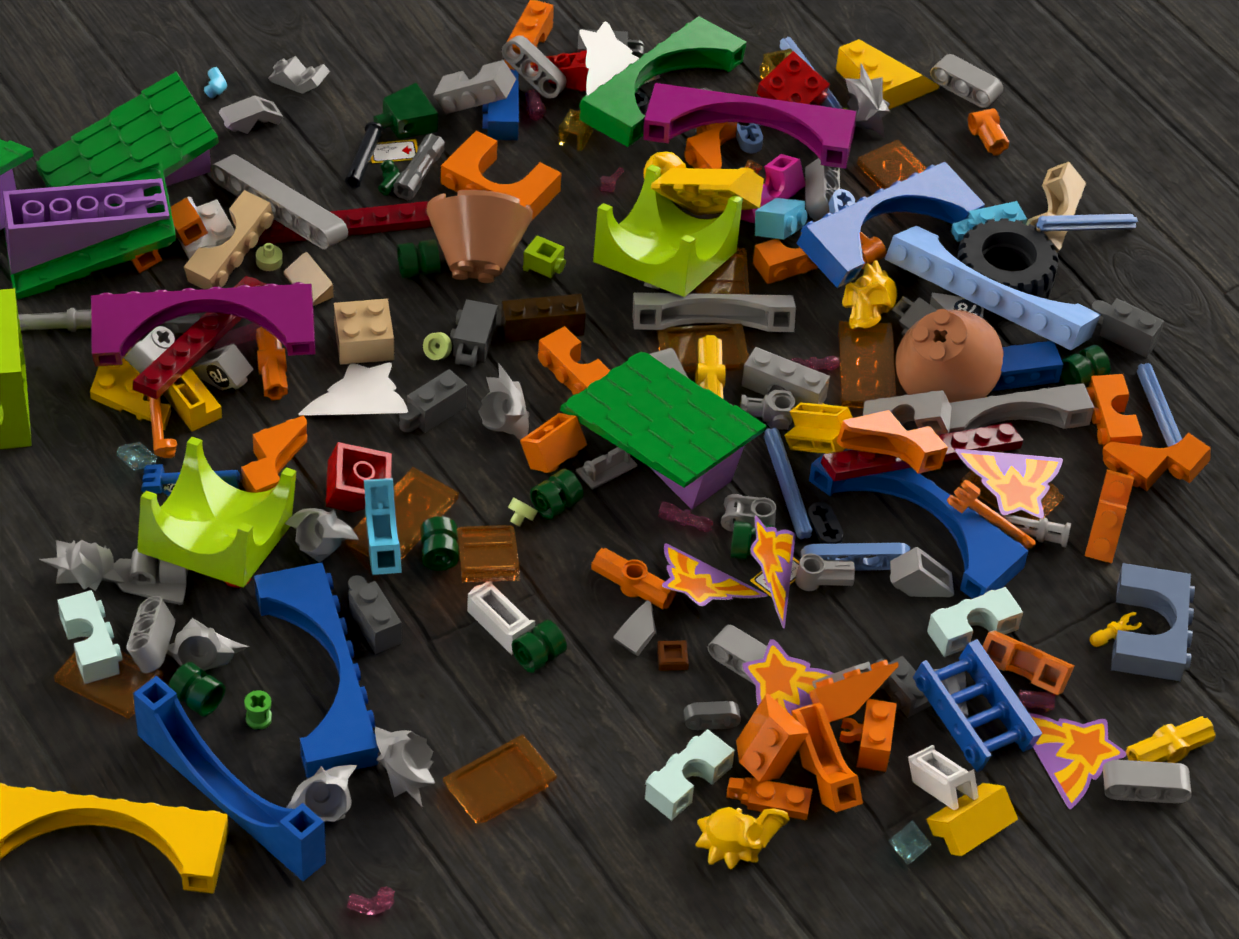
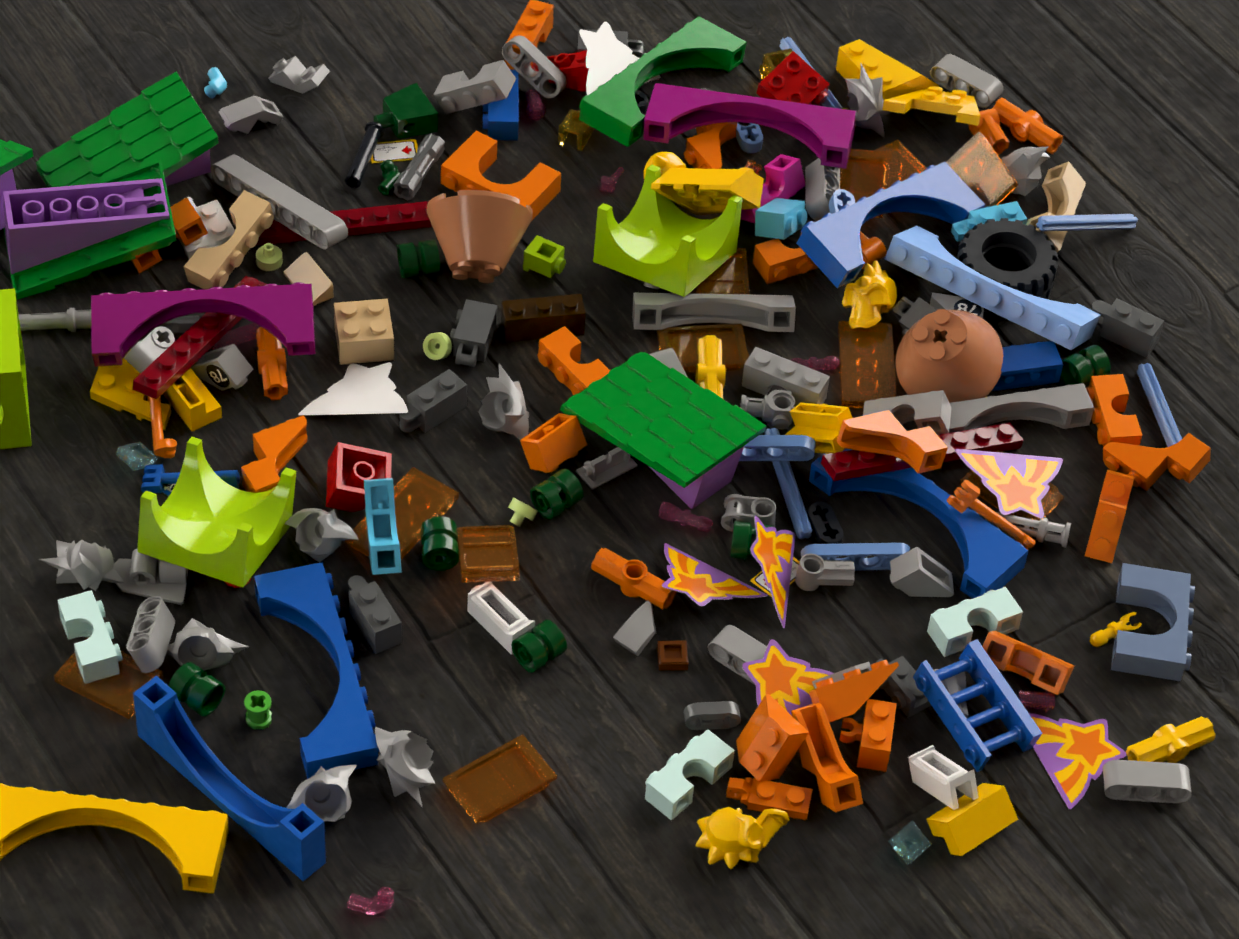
(790, 448): none -> medium blue beam
(866, 173): none -> clear orange piece
(939, 101): none -> yellow wing
(983, 170): none -> clear orange tile
(1025, 167): none -> light grey hair
(1027, 126): none -> orange piece

